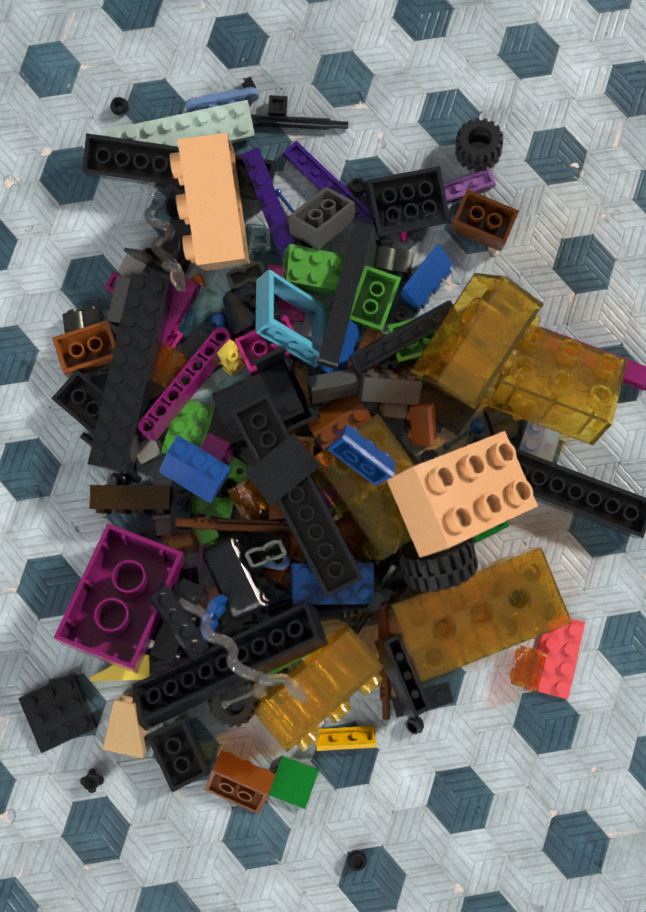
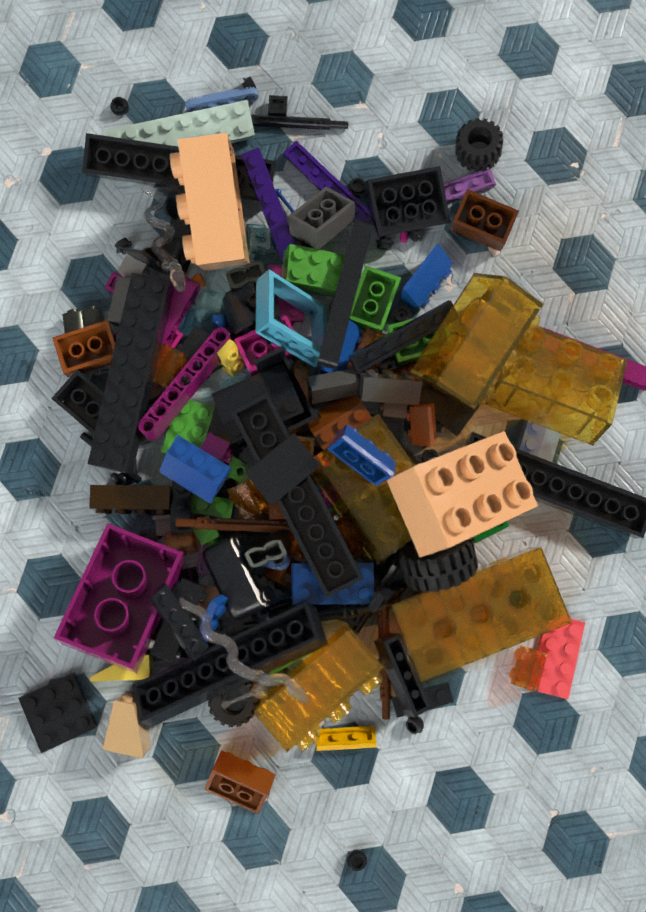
(86, 781): black plate -> none
(121, 244): none -> black plate
(149, 451): light grey brick -> none
(179, 753): black brick -> none
(293, 782): green tile -> none
(394, 261): pearl dark grey brick -> none
(475, 426): blue hinge -> none
(500, 421): pearl dark grey brick -> none

